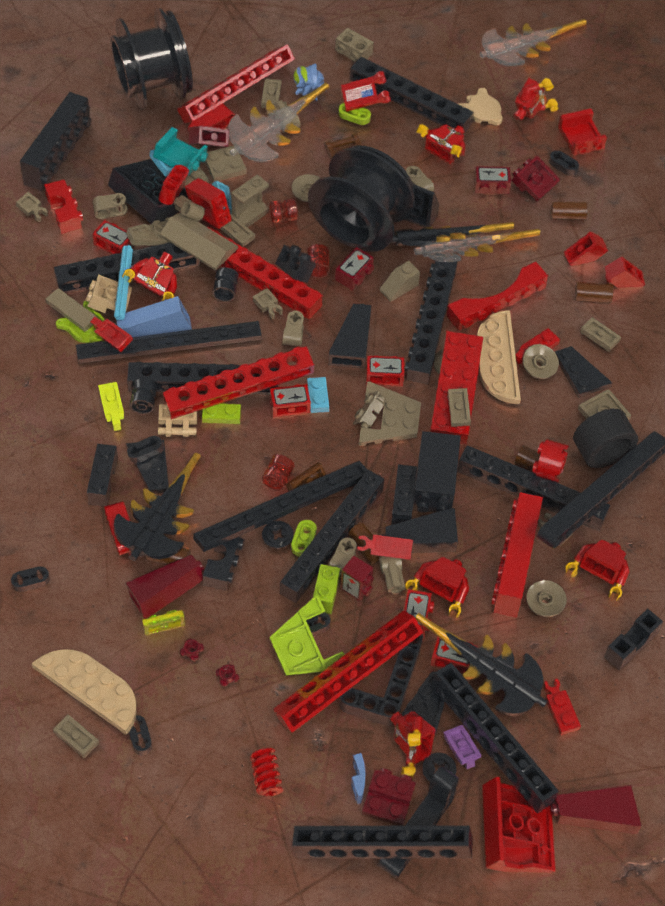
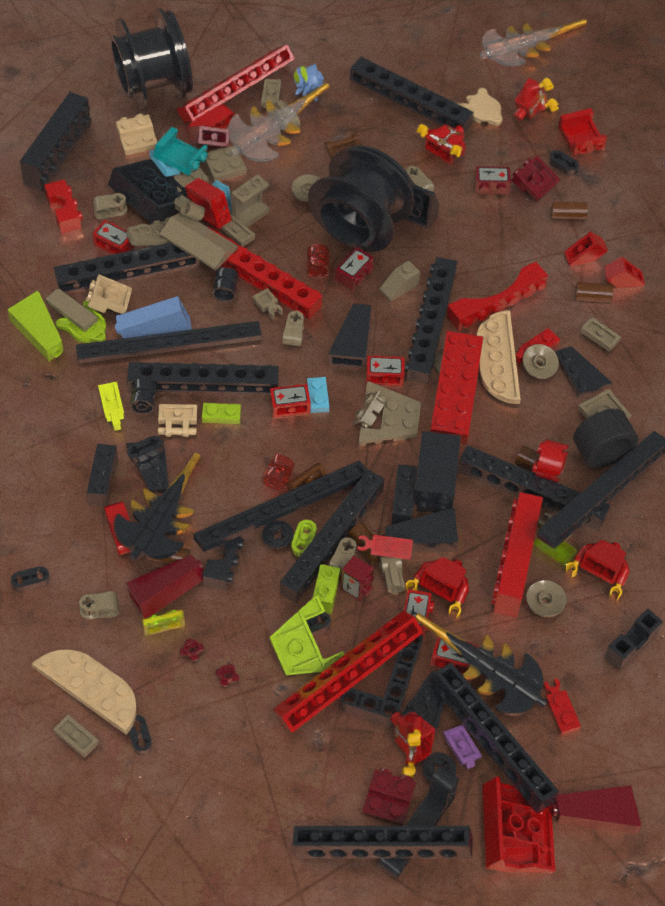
(31, 205): dark tan plate -> none
(35, 323): none -> lime slope
(102, 605): none -> dark tan piece
(111, 333): red hinge -> none
(122, 289): medium azure axle -> none
(136, 134): none -> tan plate
(155, 275): red torso -> none
(173, 184): red beam -> none
(232, 390): red brick -> none
(264, 772): red piece -> none
(289, 210): clear red wheel -> none
(295, 263): black brick -> none
(353, 45): dark tan brick -> none
(358, 781): medium blue slope -> none
(359, 116): lime plate -> none
(363, 92): red flag -> none
(427, 235): black animal -> none
(445, 250): clear animal -> none
(459, 407): dark tan plate -> none
(562, 554): none -> clear neon green plate

